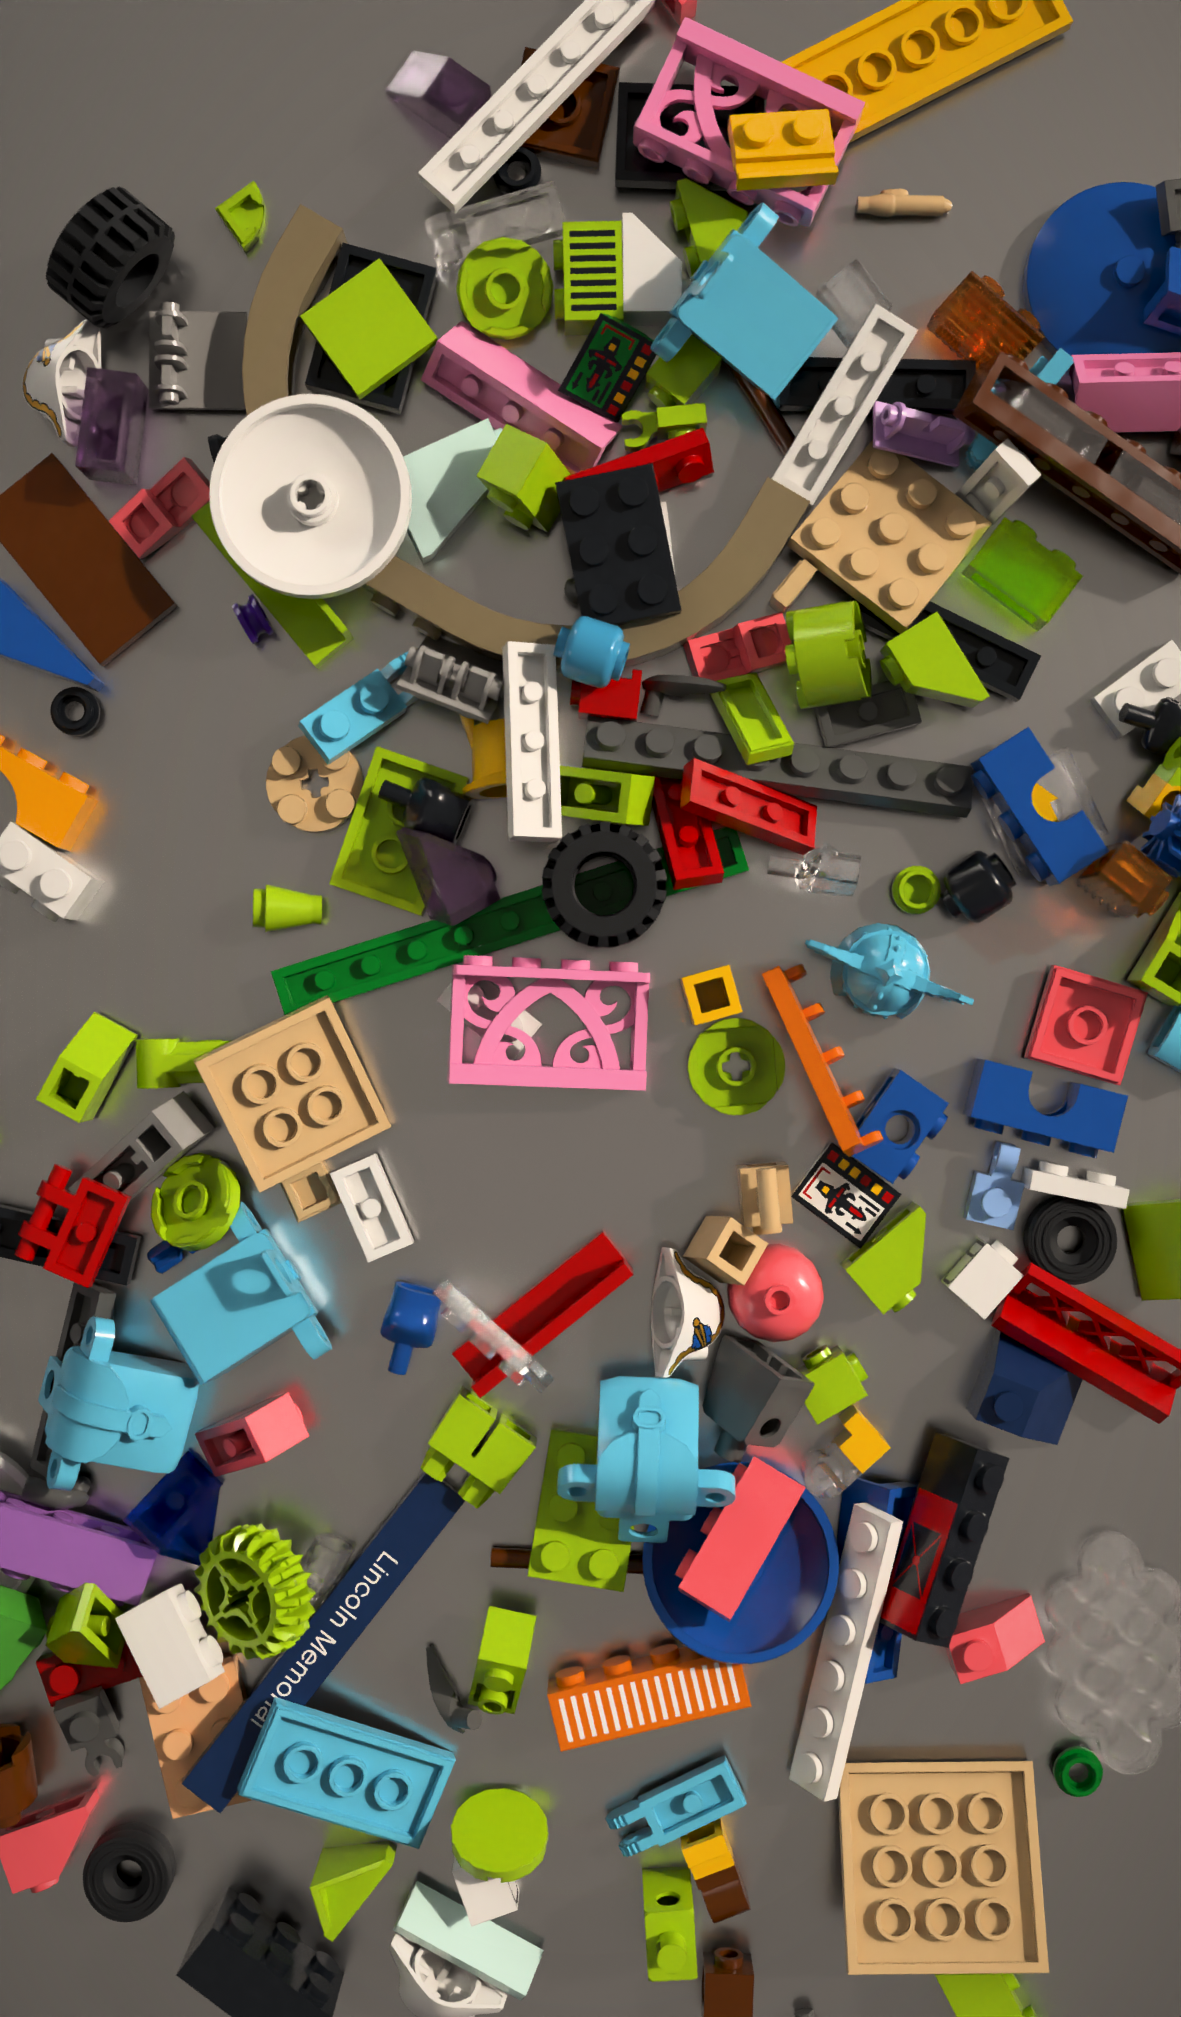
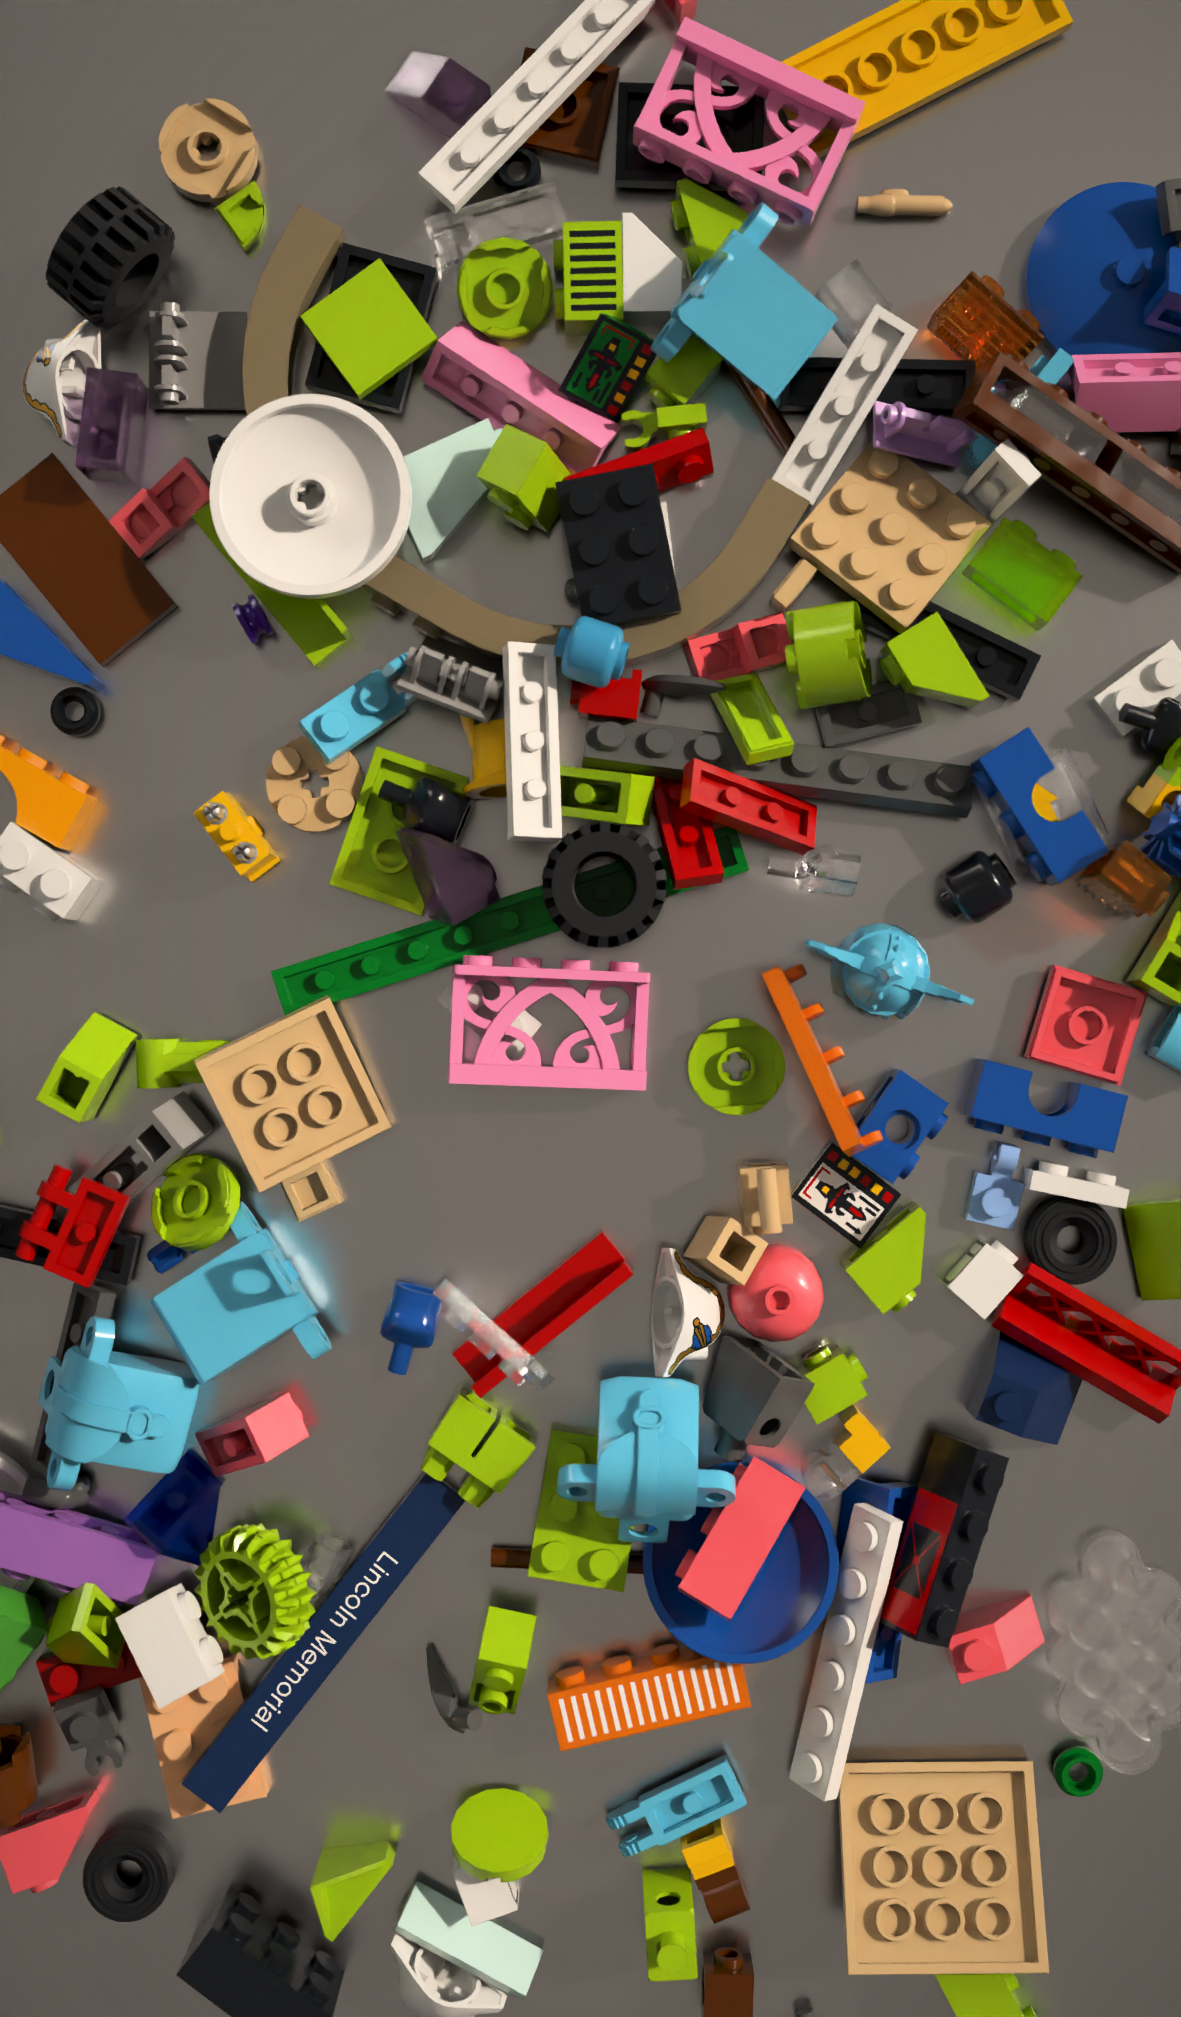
(202, 123): none -> tan plate
(237, 836): none -> yellow piece
(284, 908): lime cone -> none
(346, 1773): medium azure tile -> none
(372, 1207): white plate -> none
(711, 995): yellow brick -> none
(782, 149): yellow plate -> none
(916, 890): lime plate -> none

